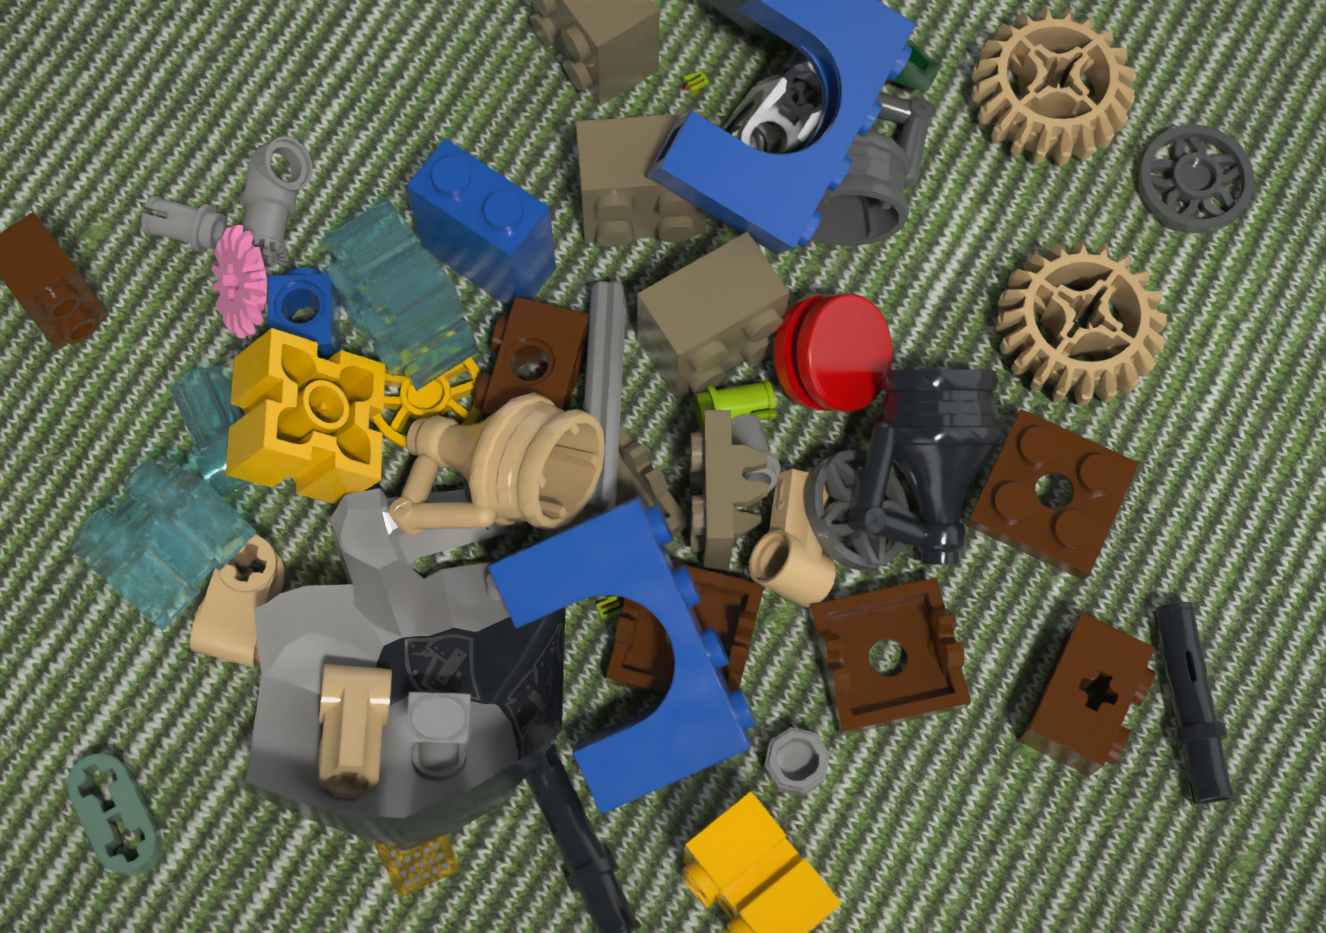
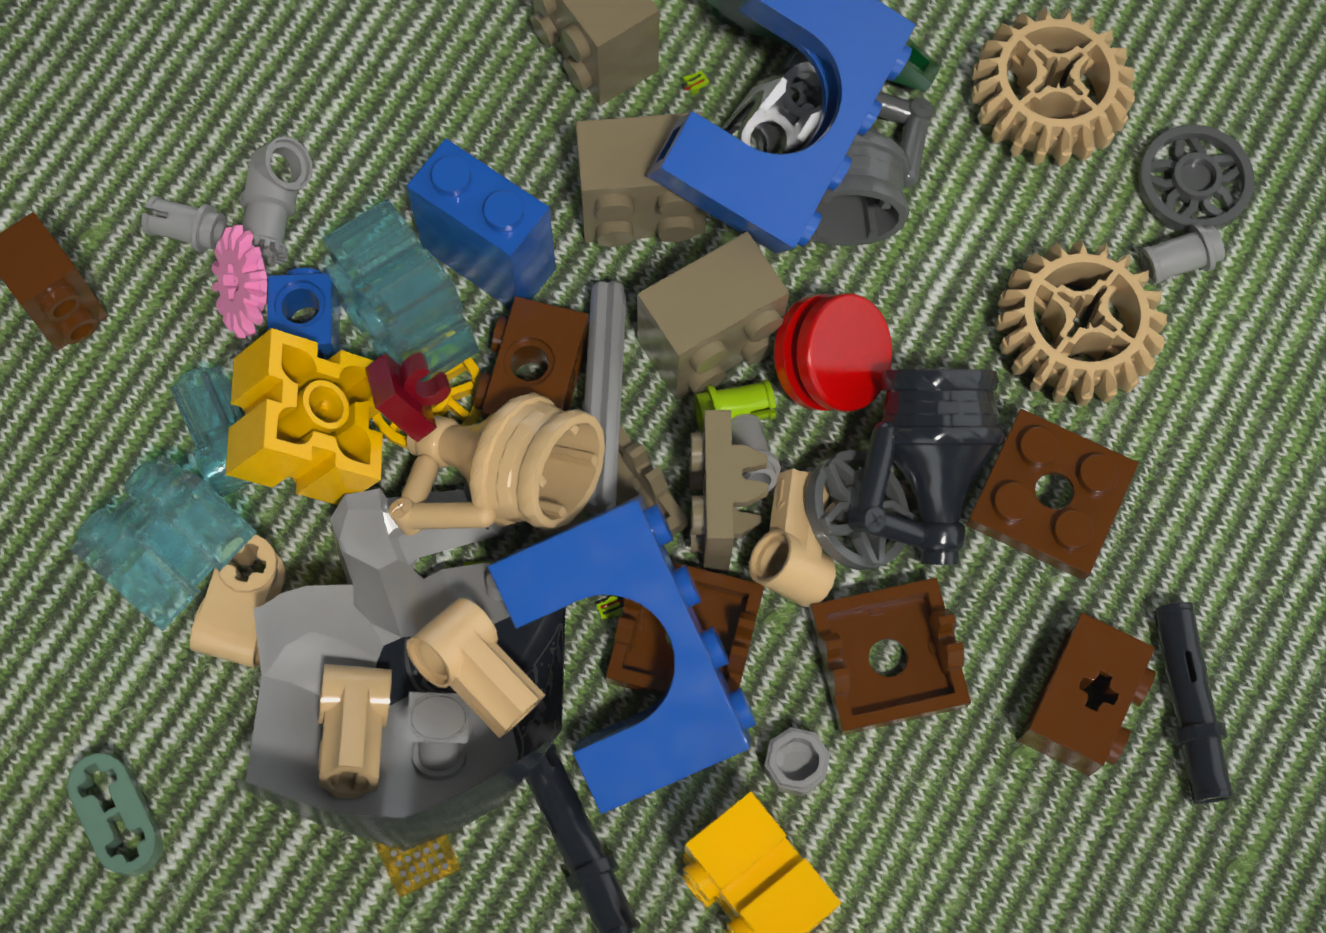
(403, 397): none -> dark red tile
(463, 653): none -> tan piece
(1182, 254): none -> light grey pin

